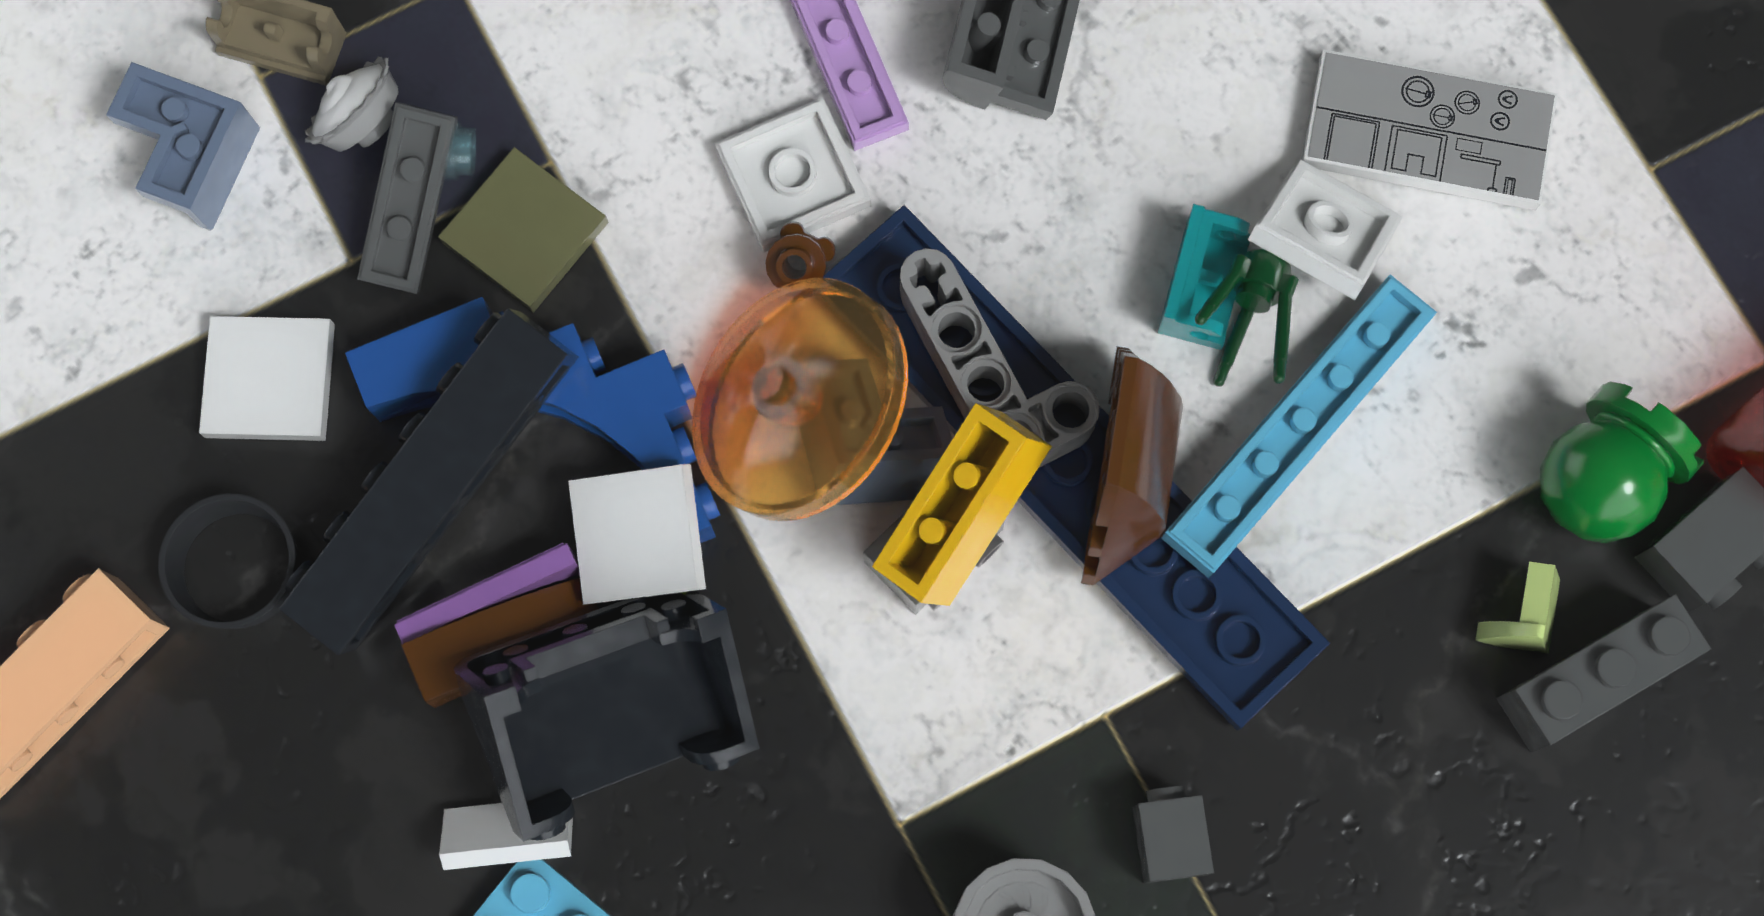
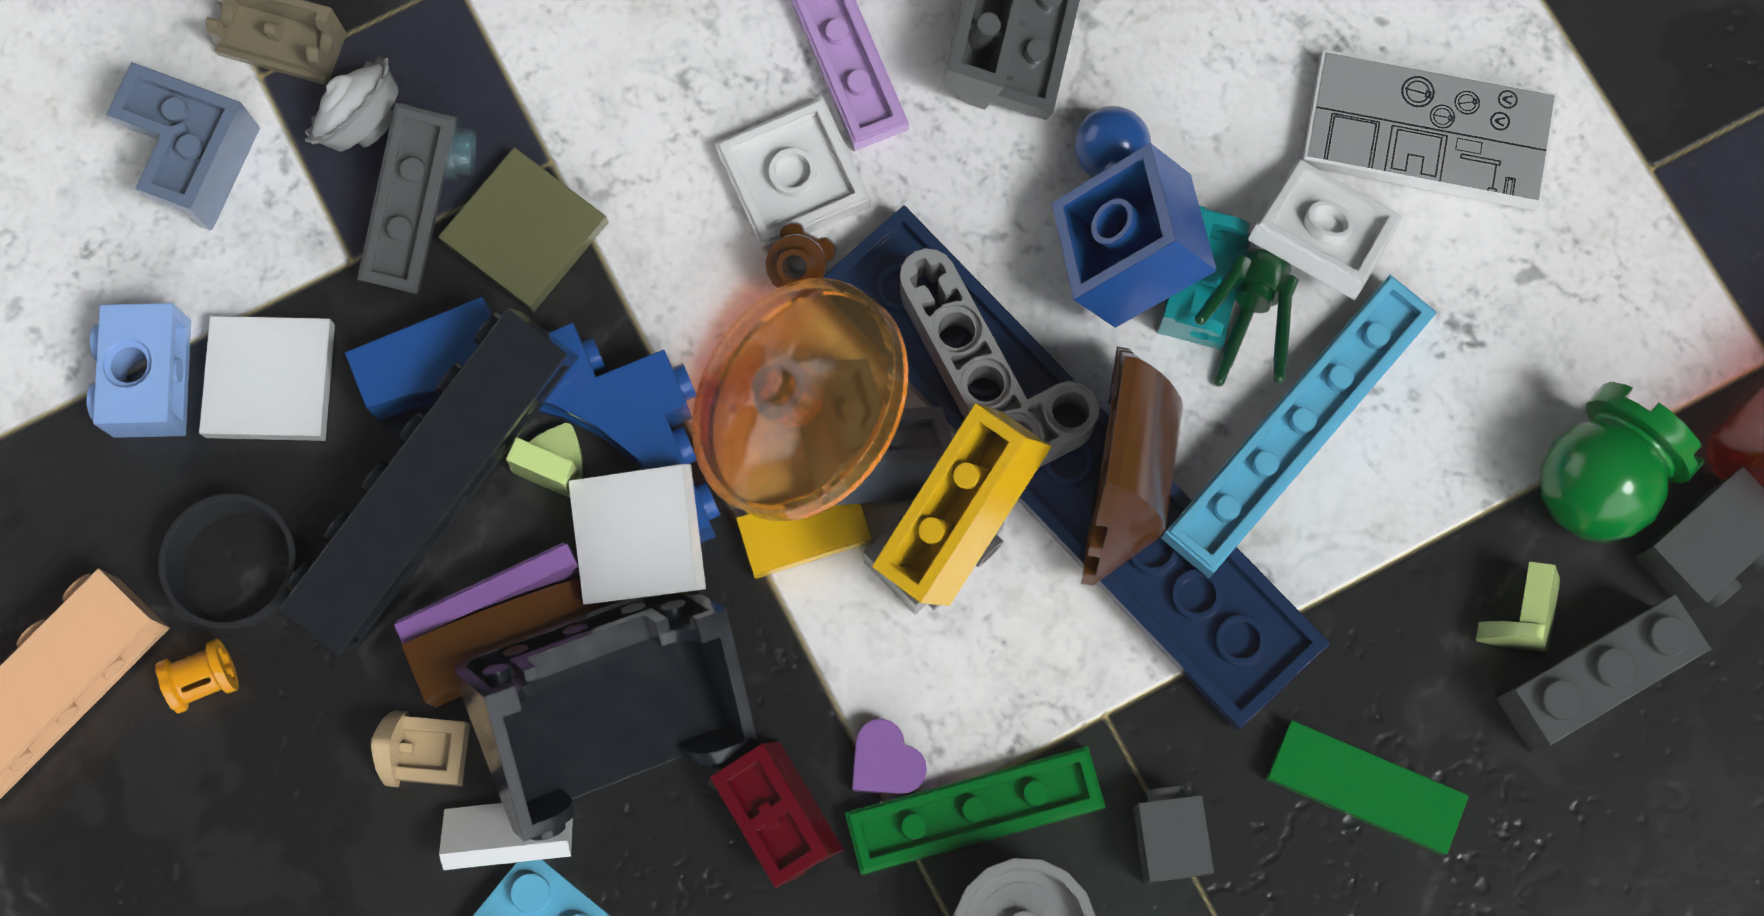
(158, 399): none -> light blue brick
(196, 676): none -> light orange bush
(419, 750): none -> tan tile
(549, 459): none -> yellowish green tile
(776, 813): none -> dark red hinge
(787, 544): none -> yellow tile
(885, 762): none -> medium lavender tile
(974, 810): none -> green tile
(1132, 227): none -> blue brick
(1367, 788): none -> green tile

